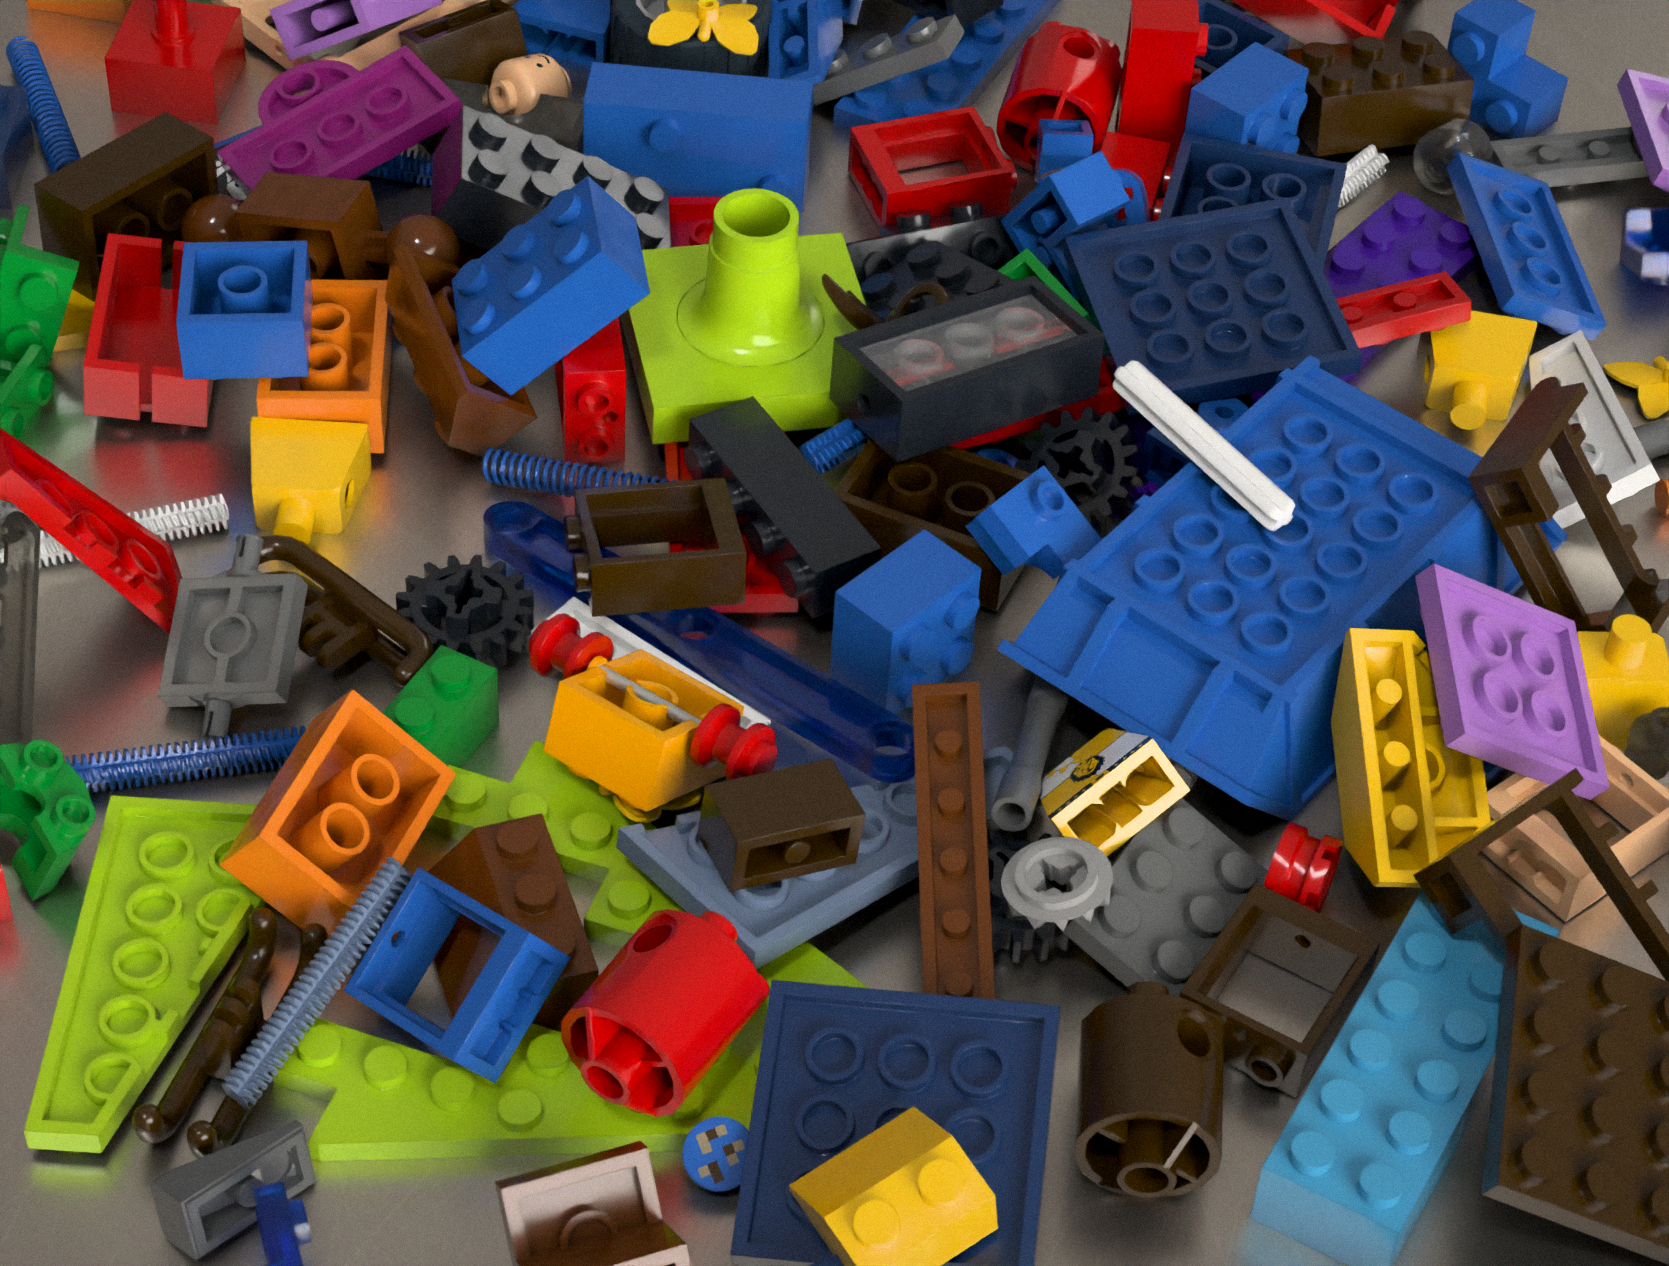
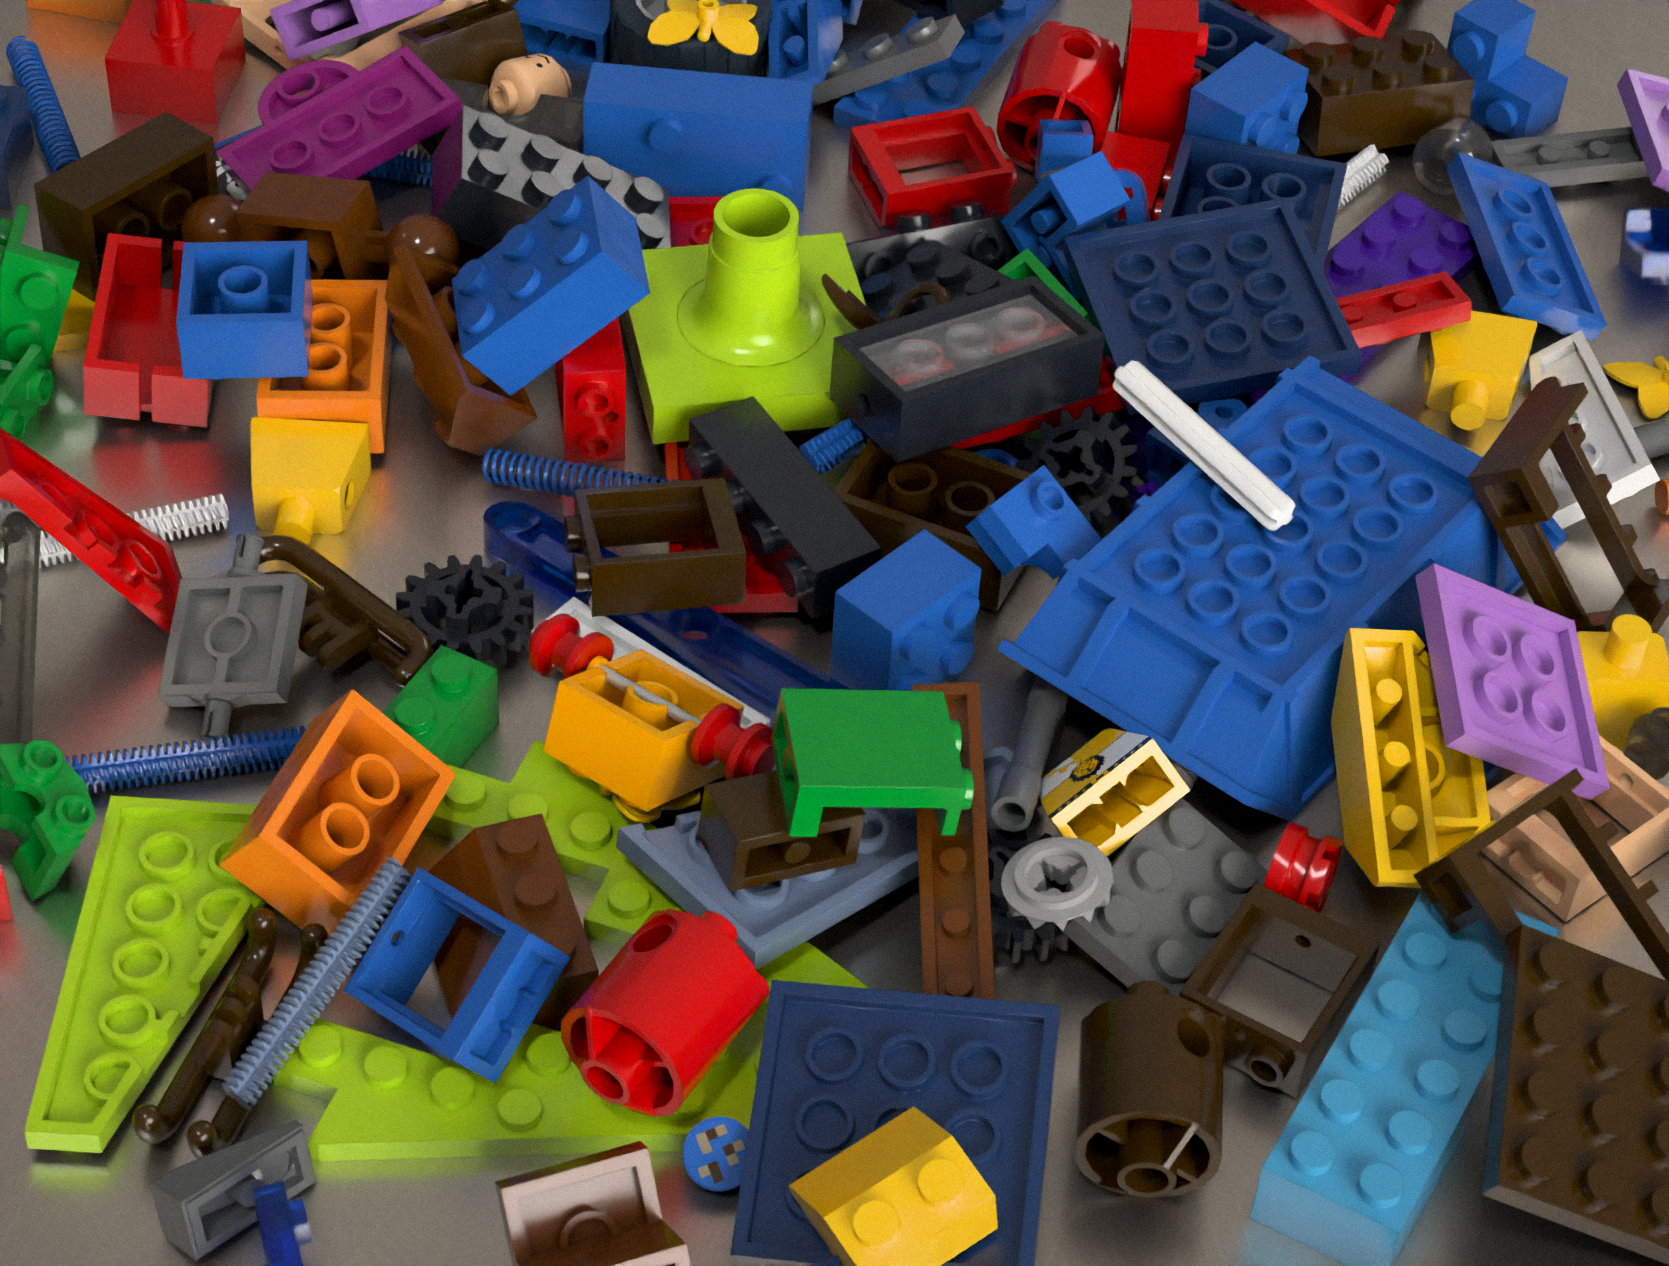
(868, 753): none -> green panel

